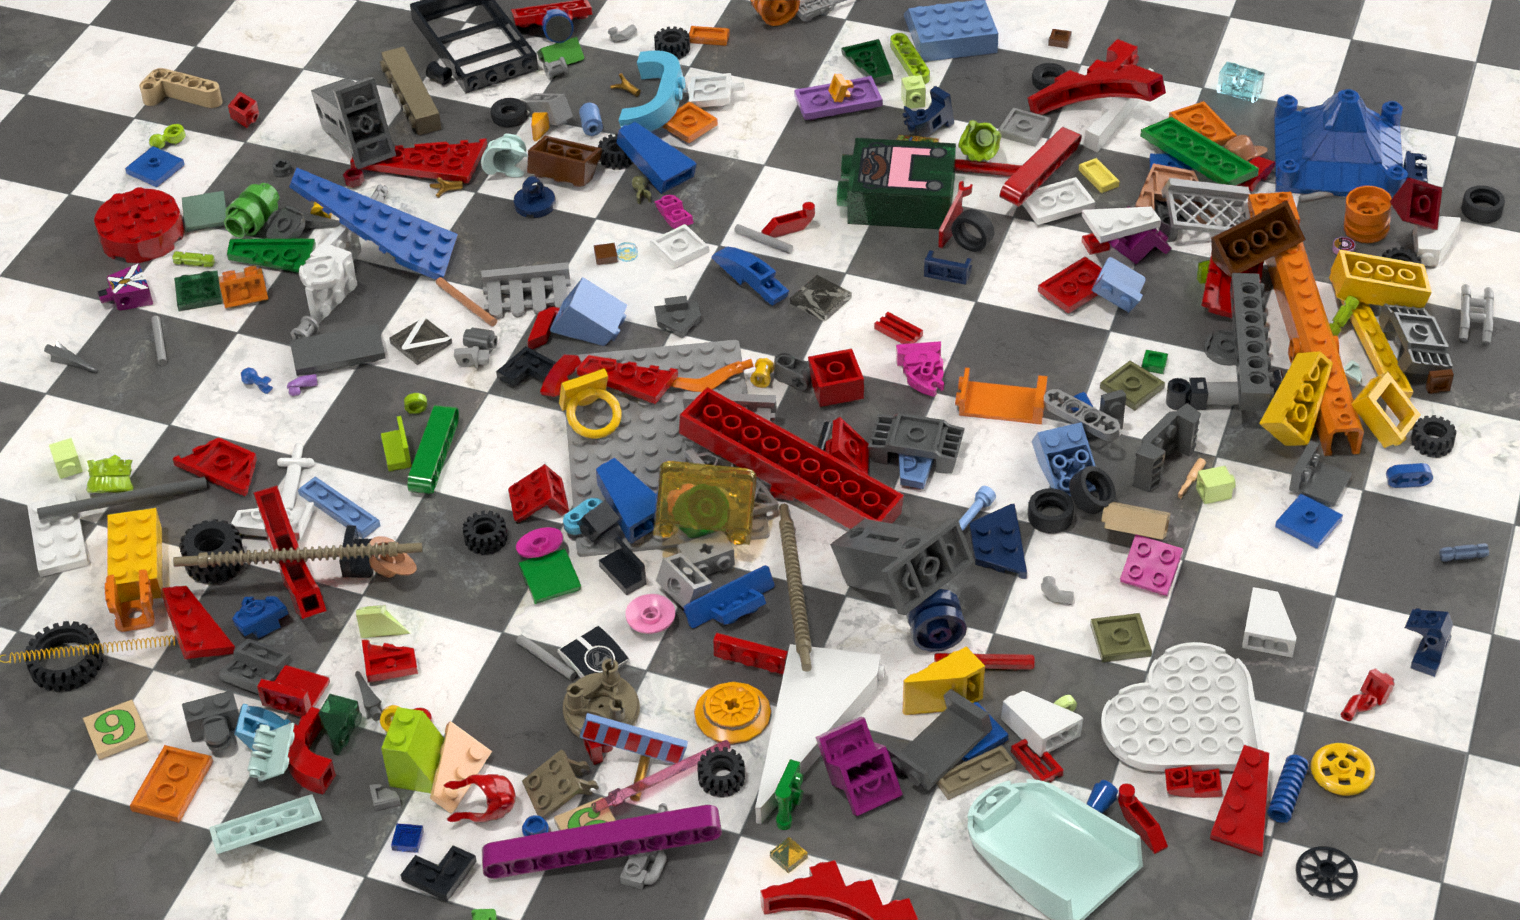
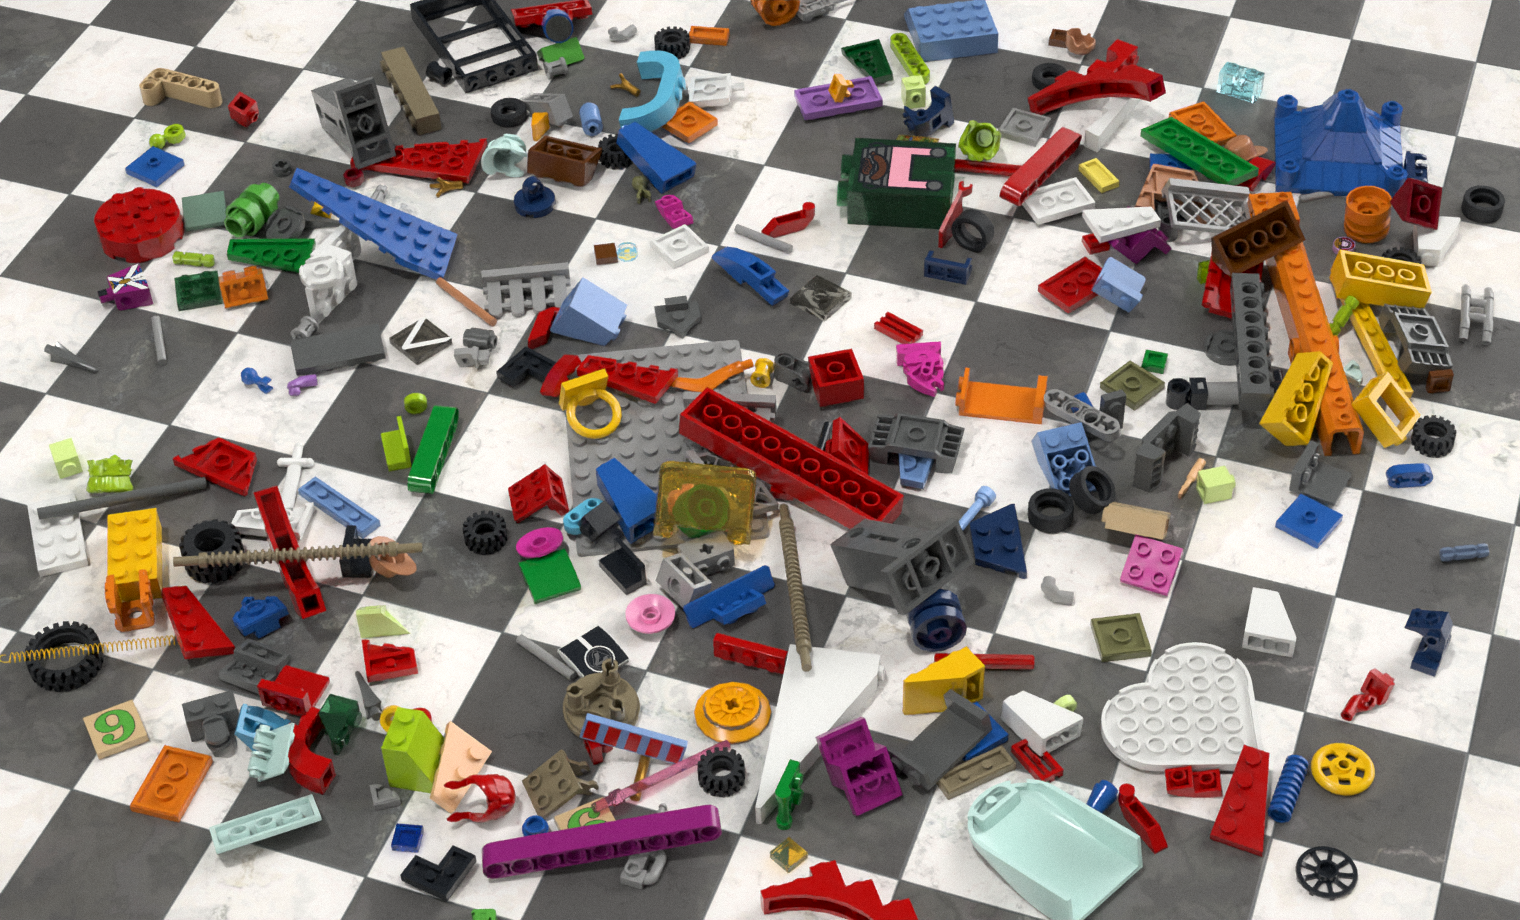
(1079, 43): none -> nougat hair

